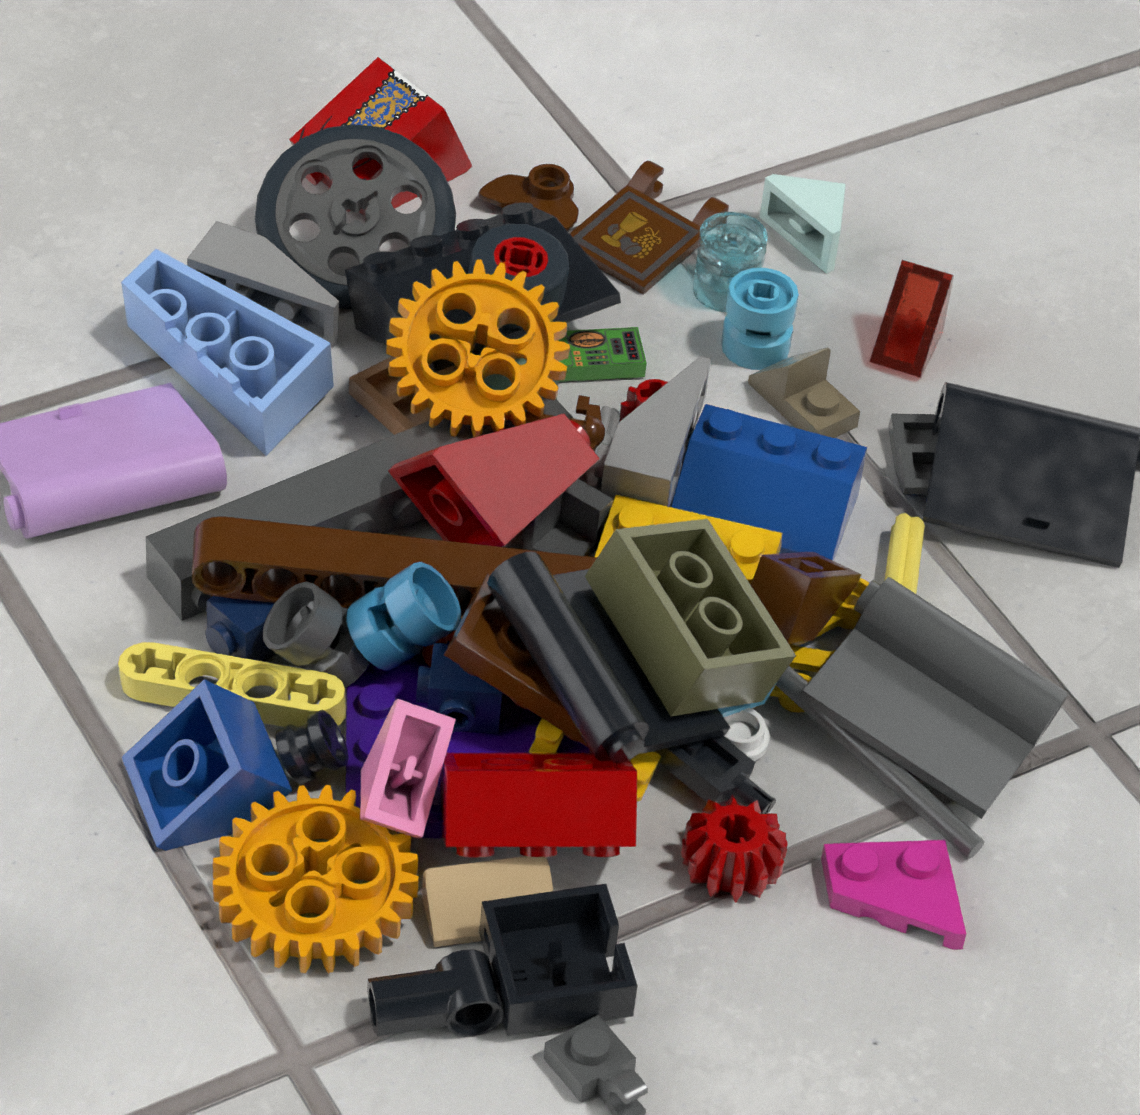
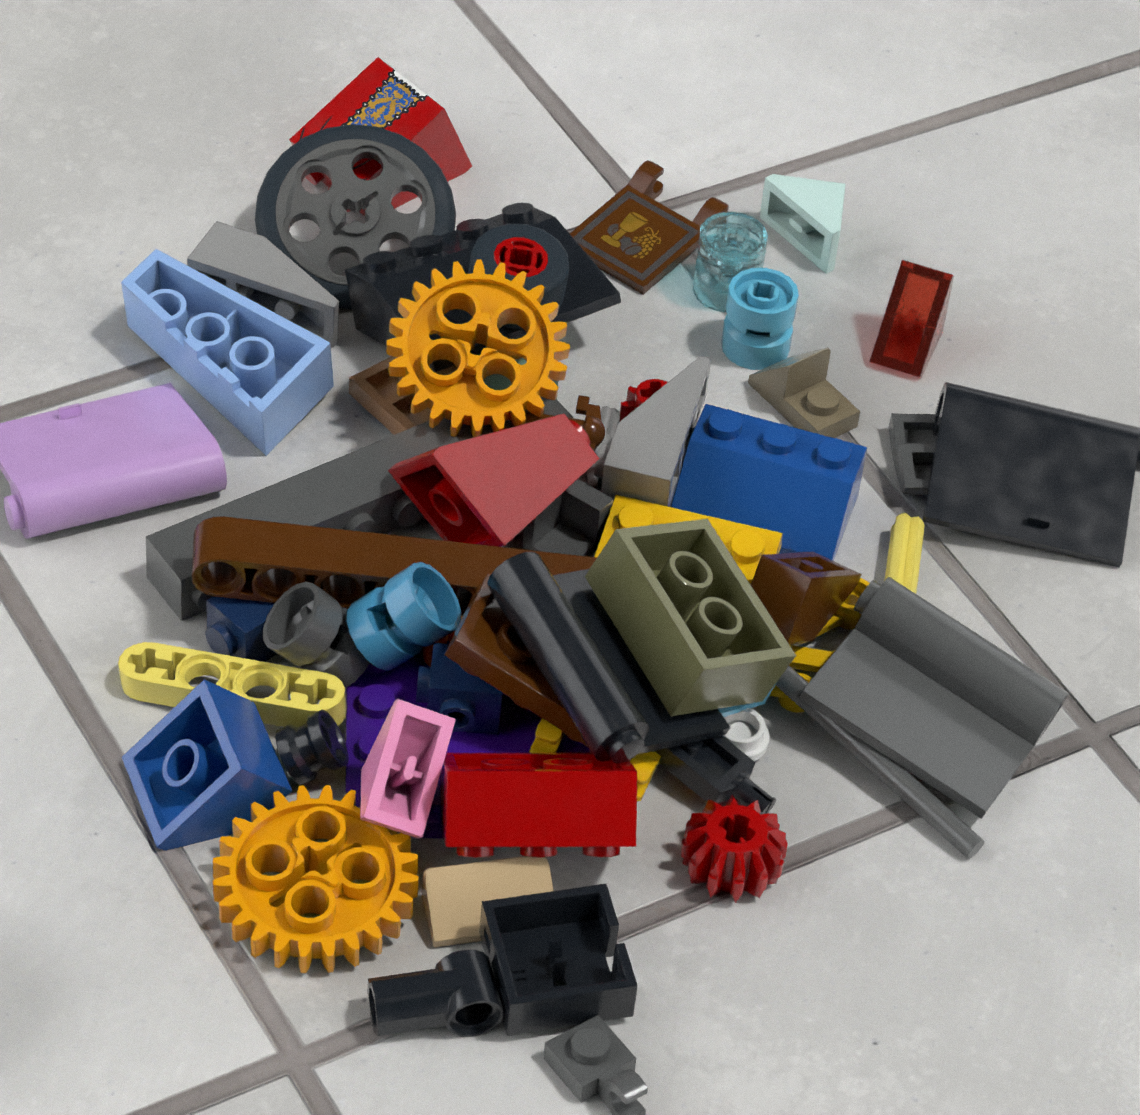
(545, 188): reddish brown plate -> none
(604, 354): tile -> none
(896, 885): dark pink wing -> none

